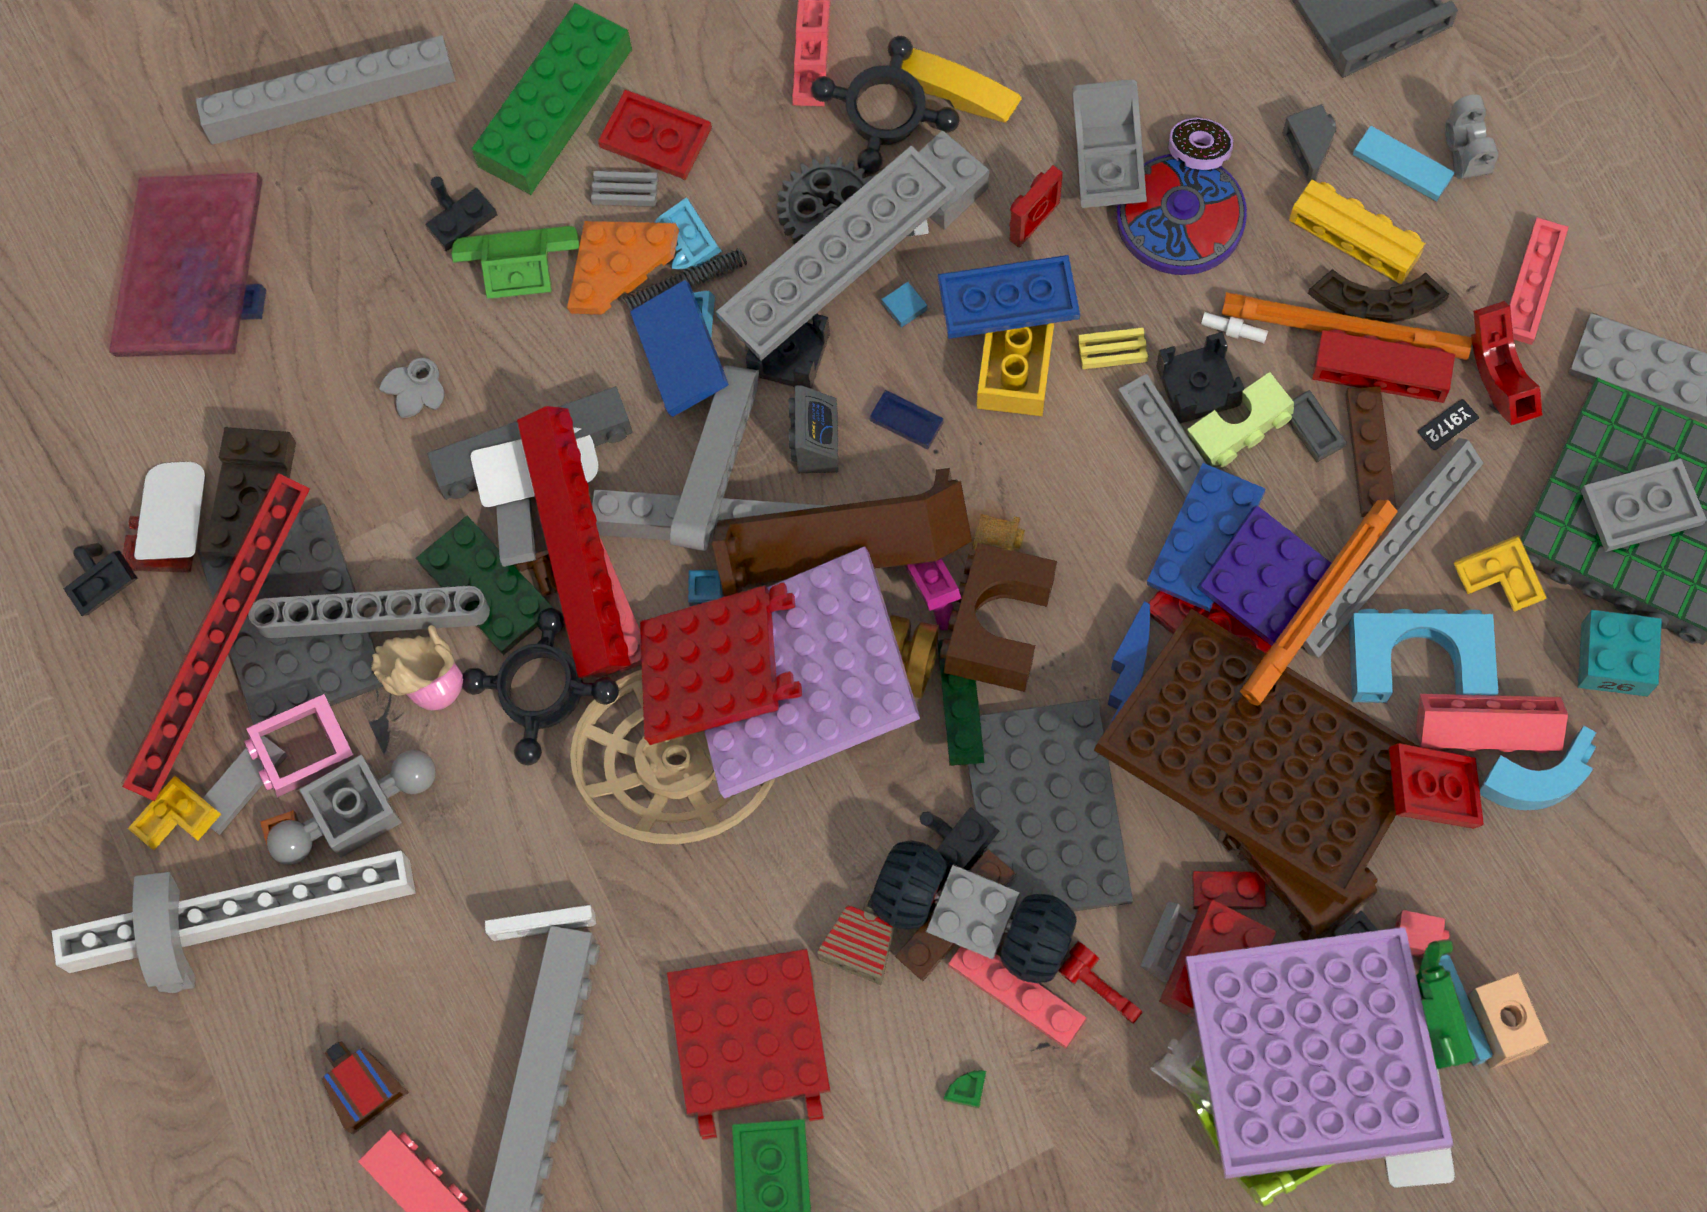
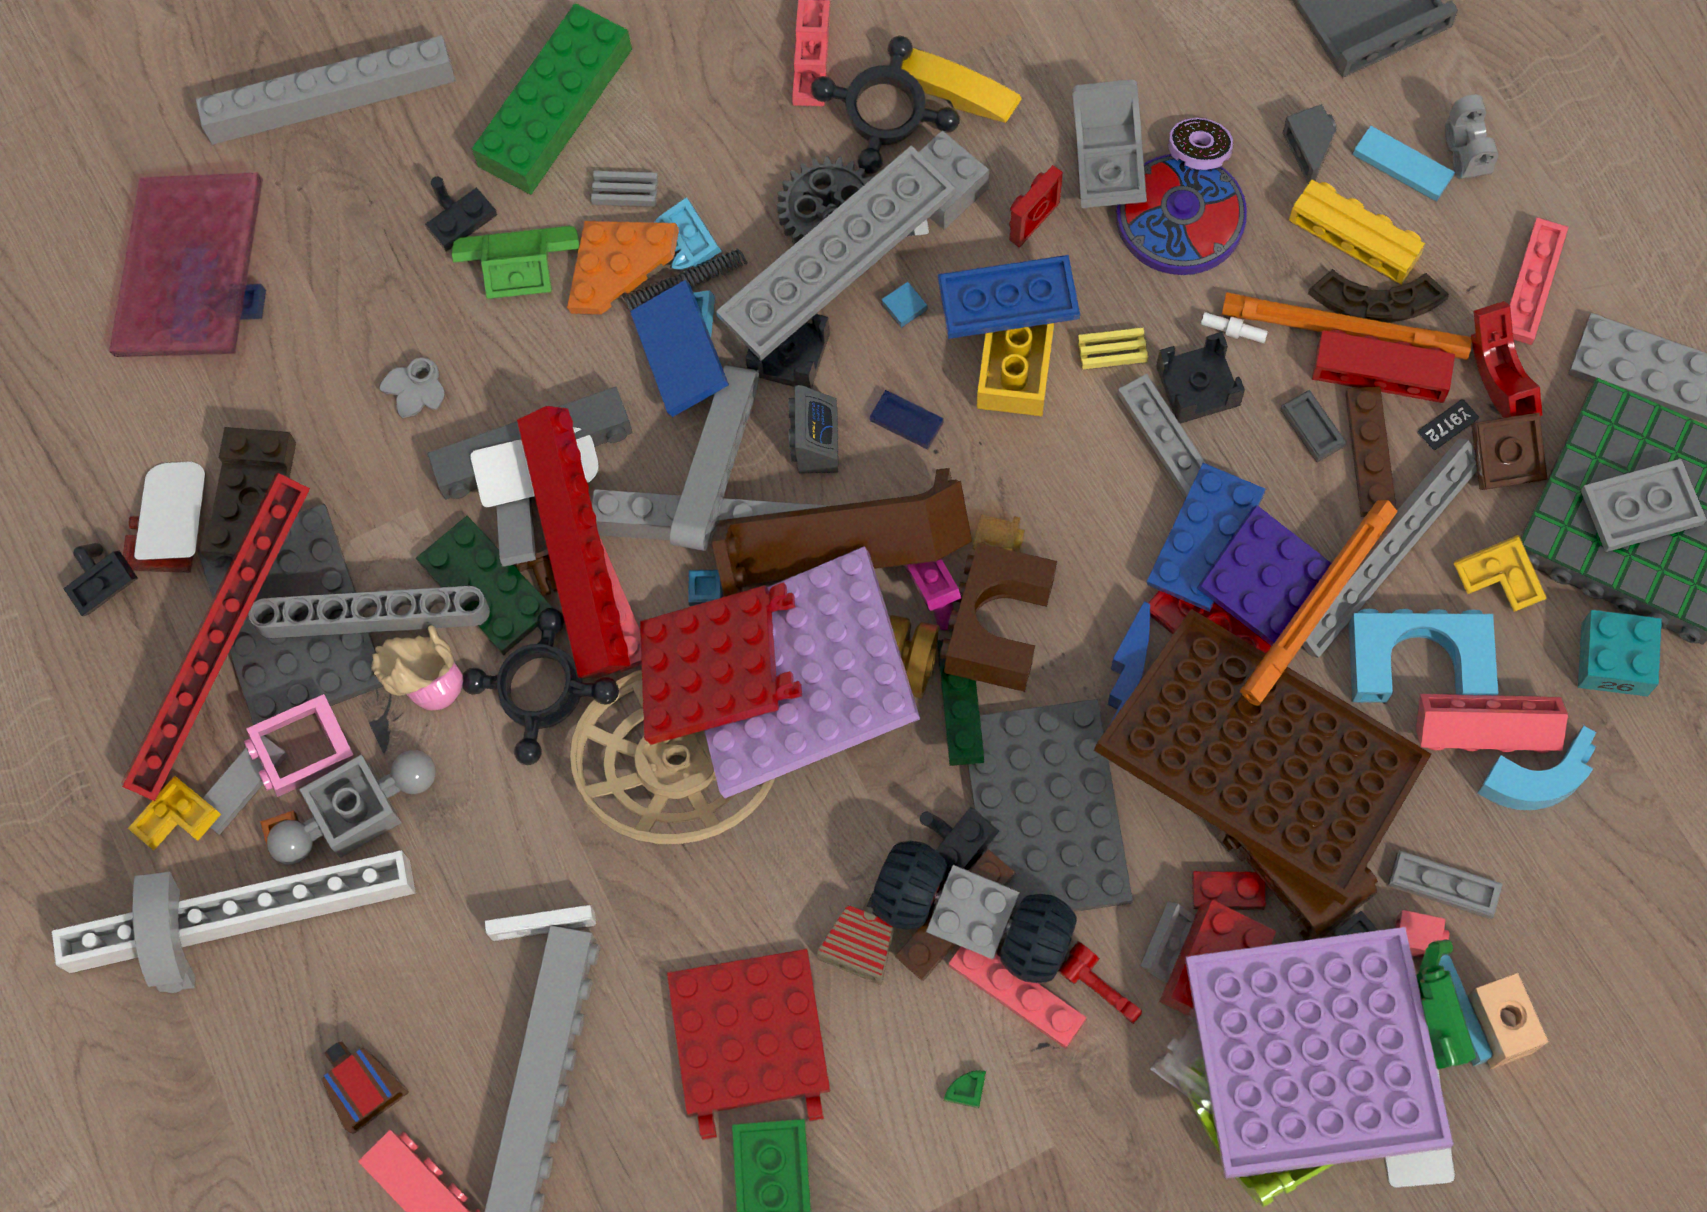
(655, 134): red plate -> none
(1221, 441): yellowish green arch -> none
(1435, 786): red plate -> none
(1445, 884): none -> light grey tile
(1509, 451): none -> reddish brown tile

